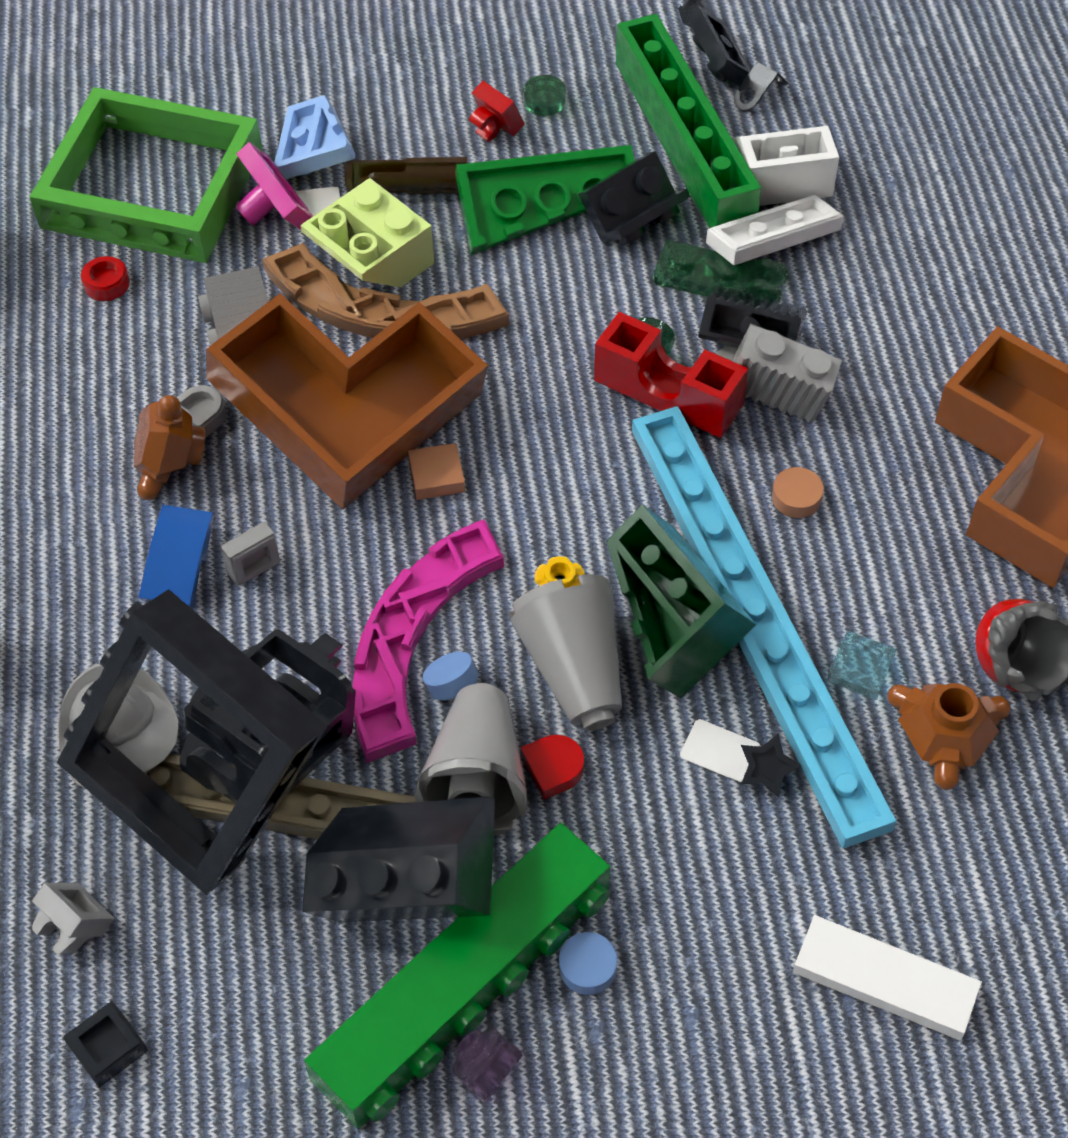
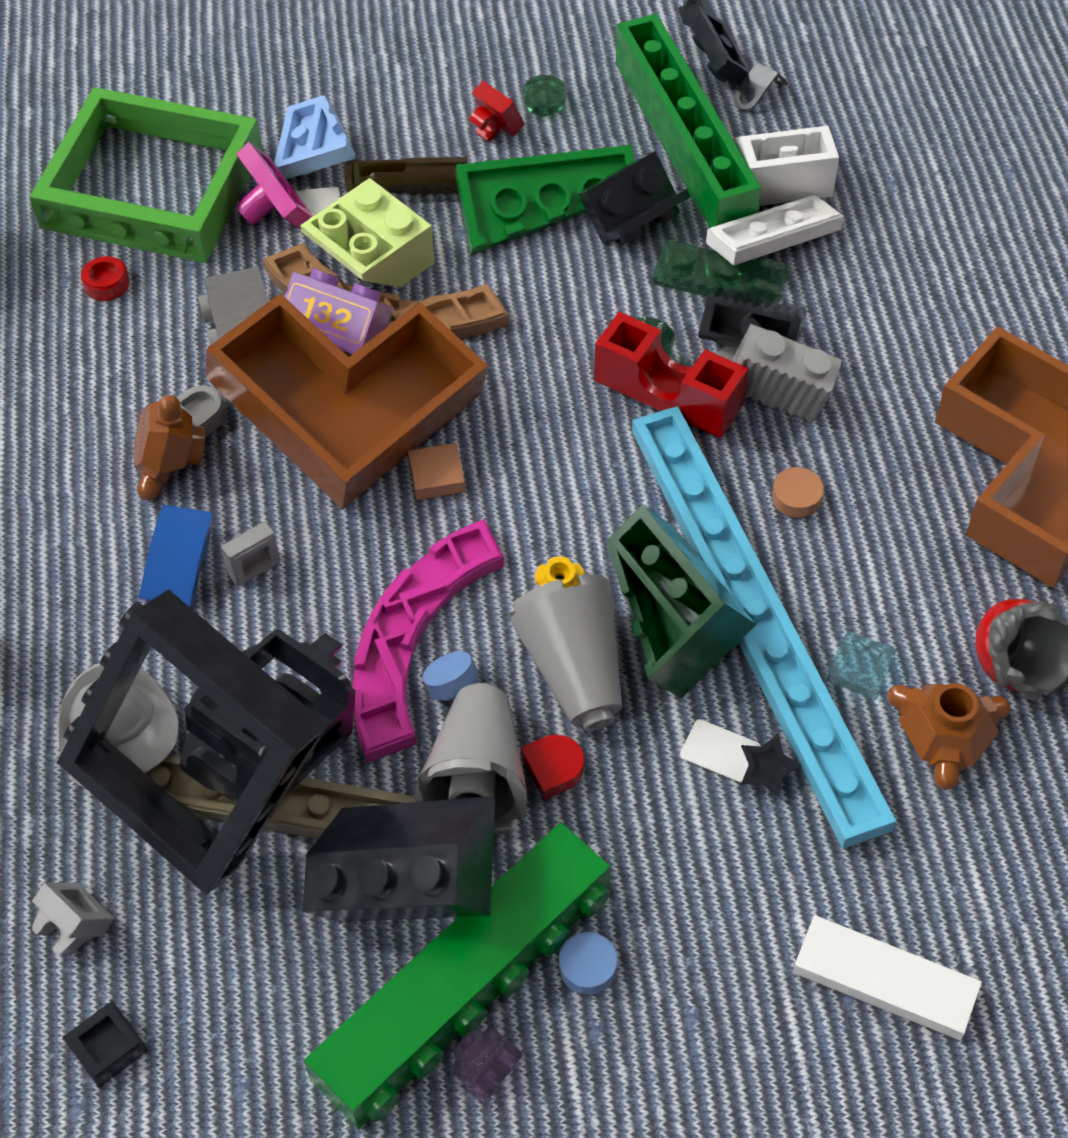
(342, 315): none -> medium lavender brick

